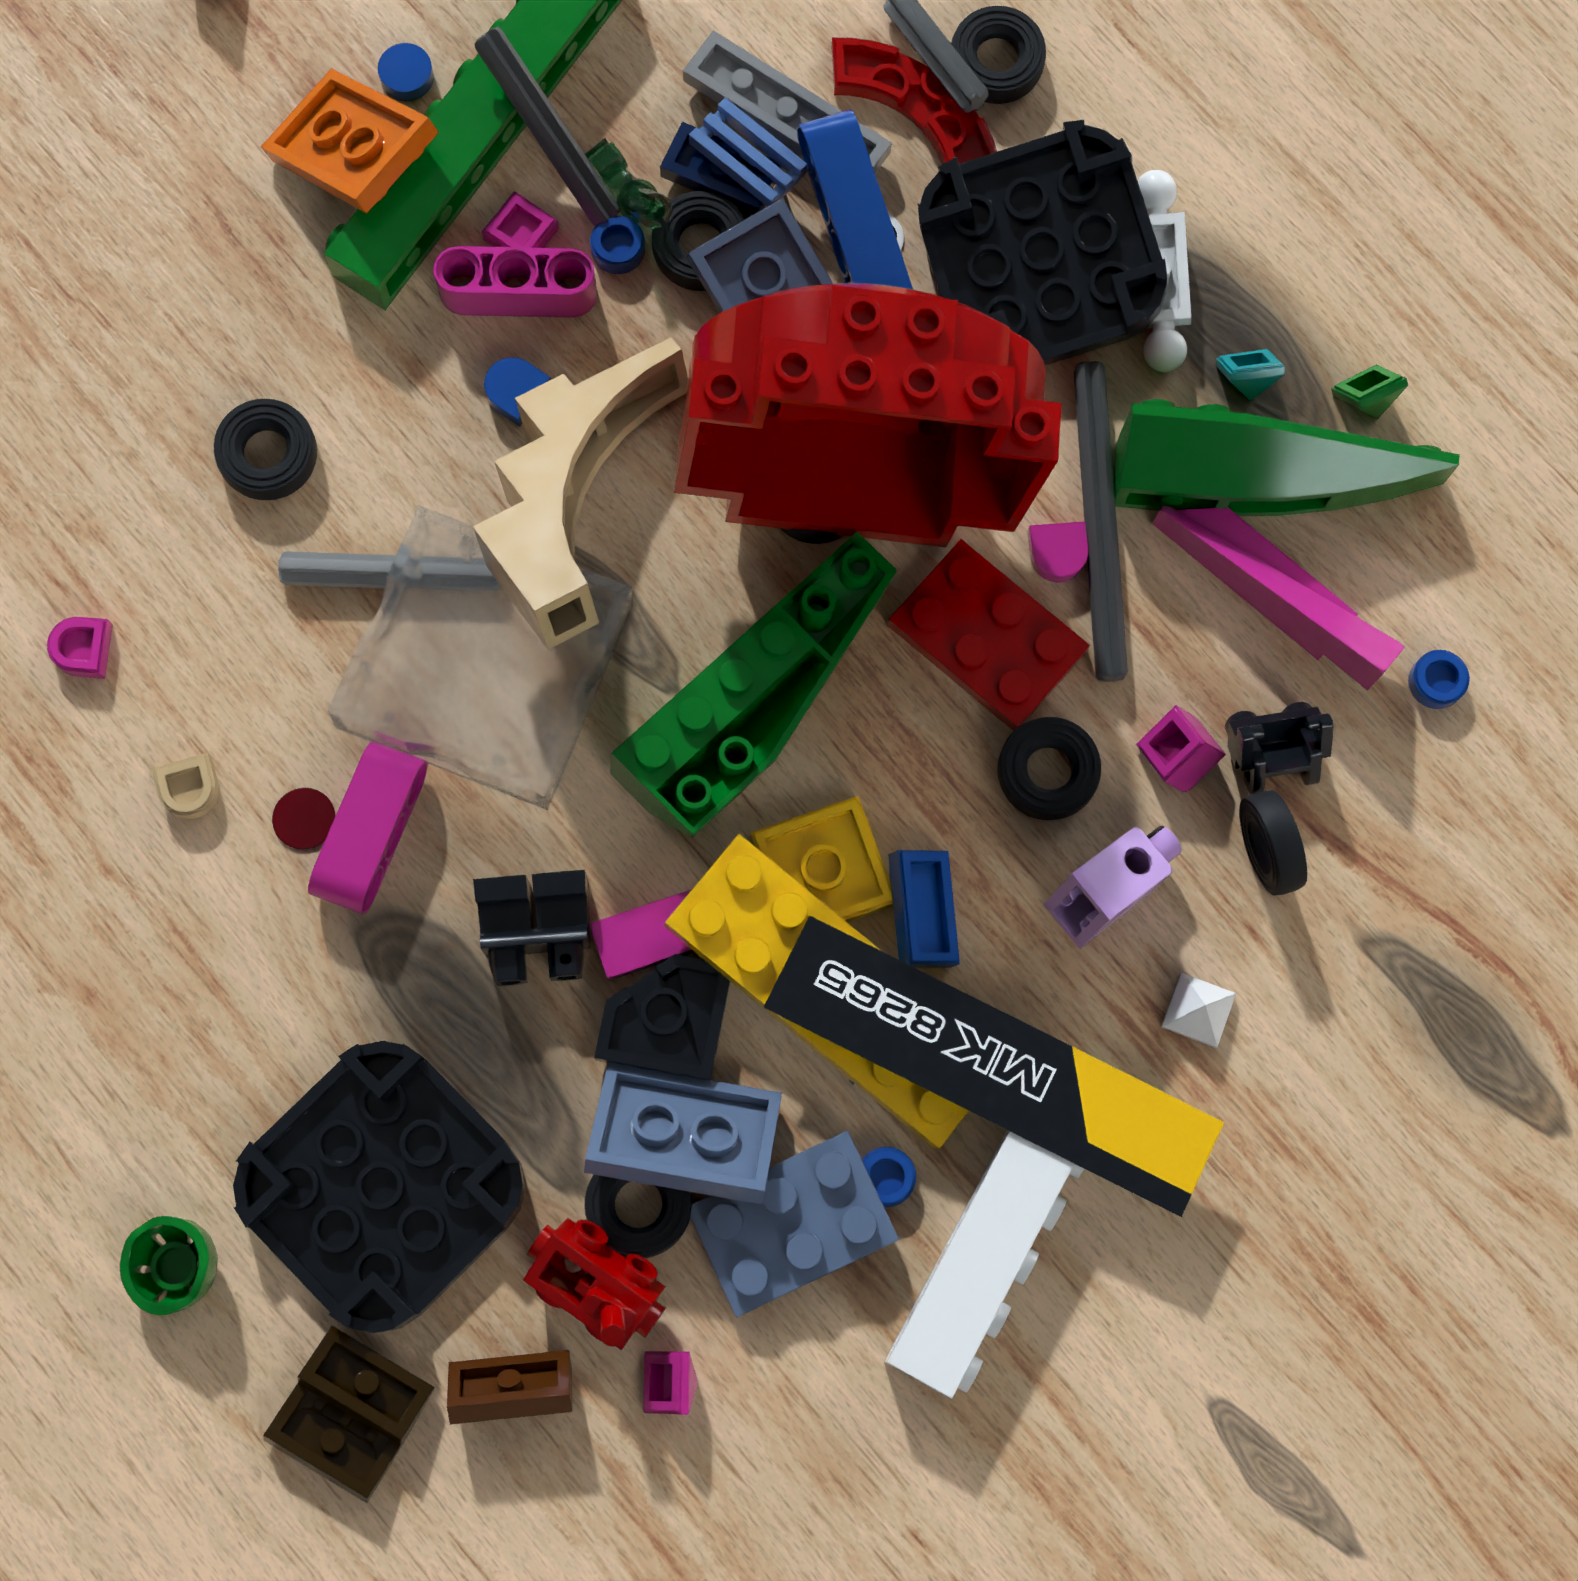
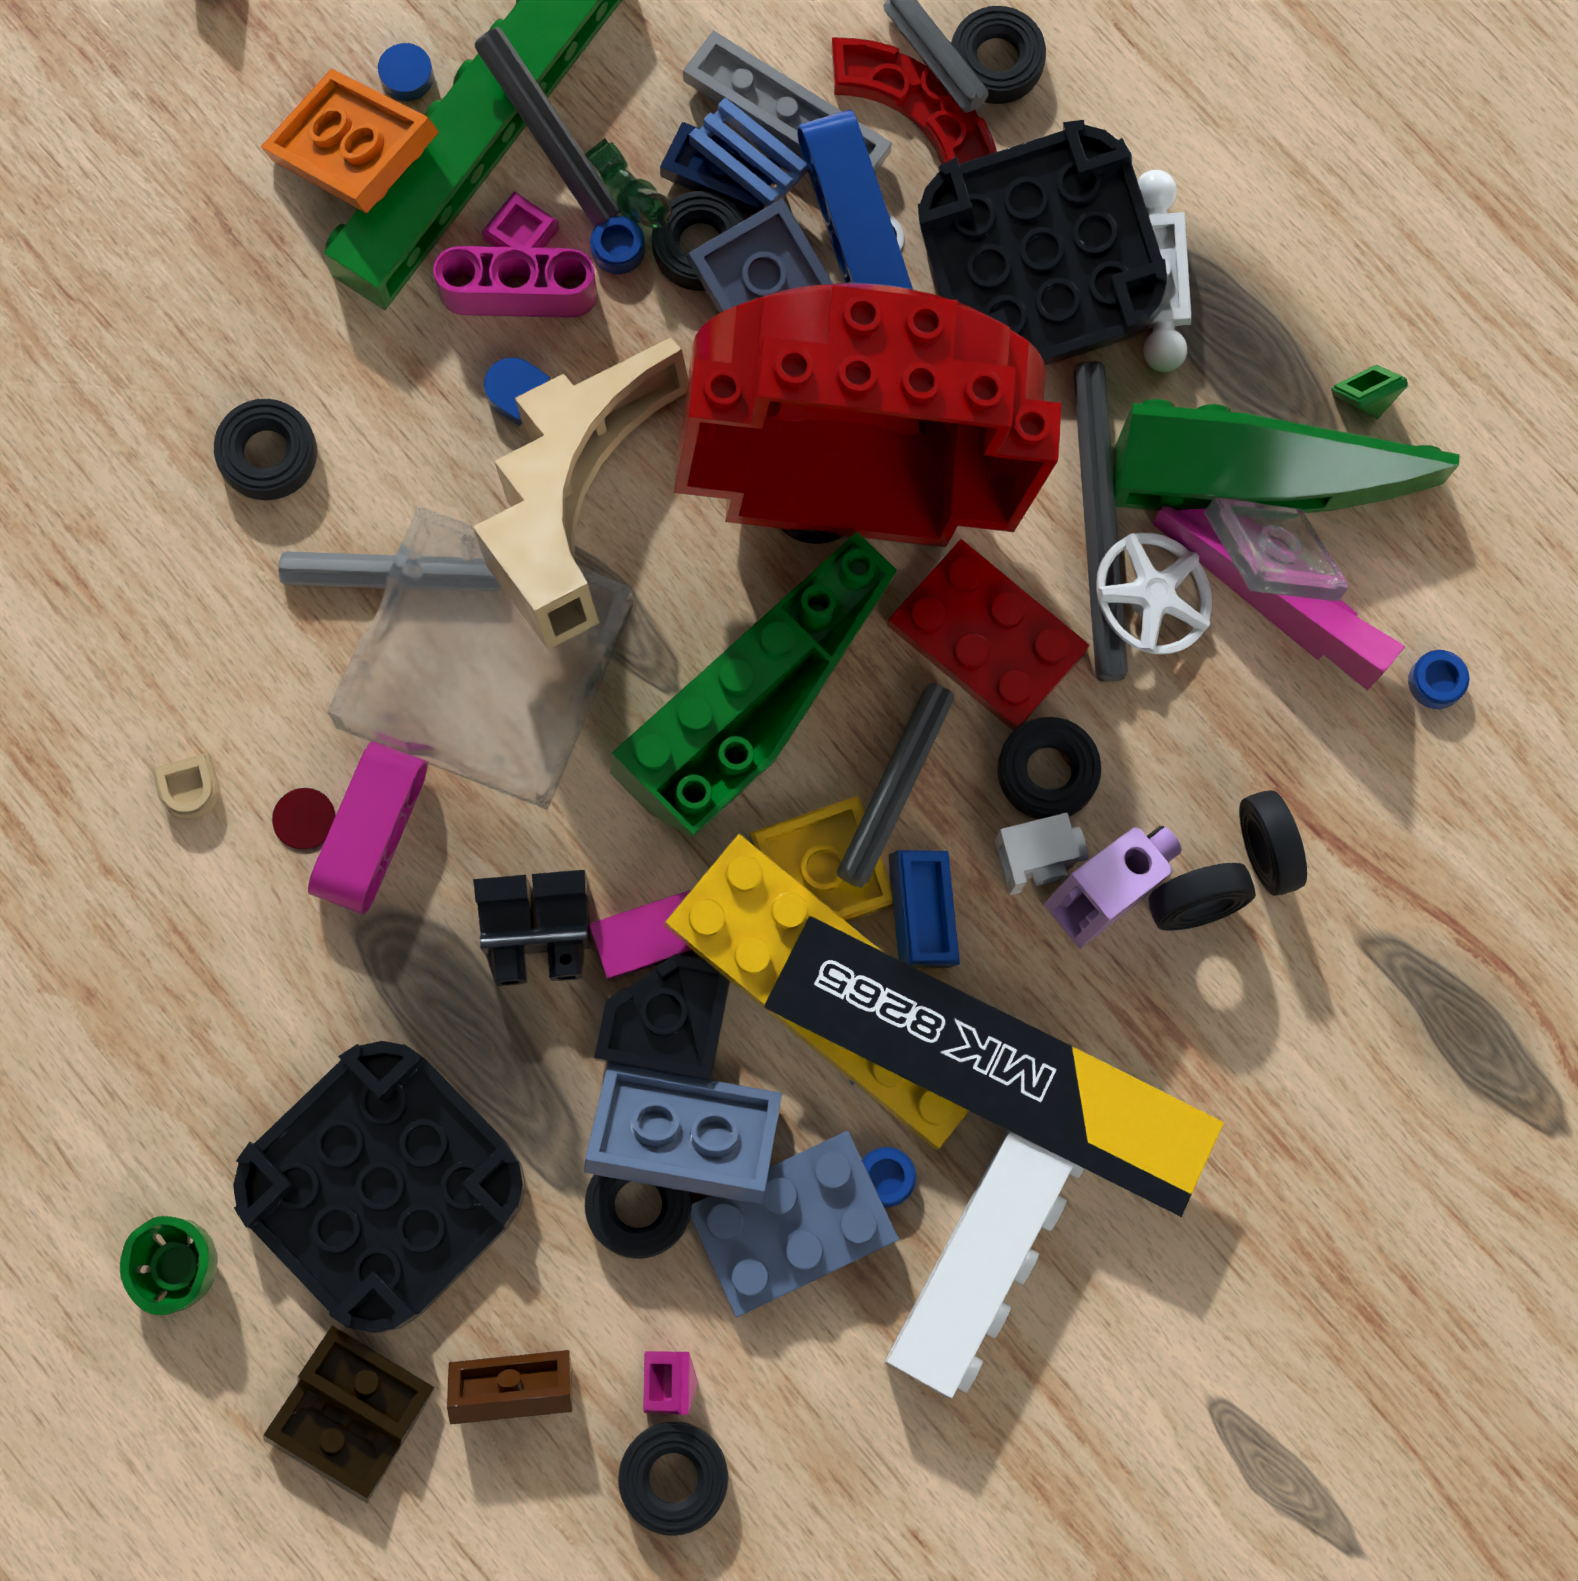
(81, 646): dark pink tile -> none
(595, 1282): red brick -> none
(635, 1487): none -> black tyre
(895, 785): none -> dark grey axle
(1039, 851): none -> white brick
(1058, 550): dark pink tile -> none
(1155, 592): none -> white wheel
(1180, 749): dark pink slope -> none
(1198, 1010): white slope -> none
(1201, 896): none -> black tyre
(1251, 371): teal slope -> none
(1276, 550): none -> clear plate
(1280, 744): black piece -> none

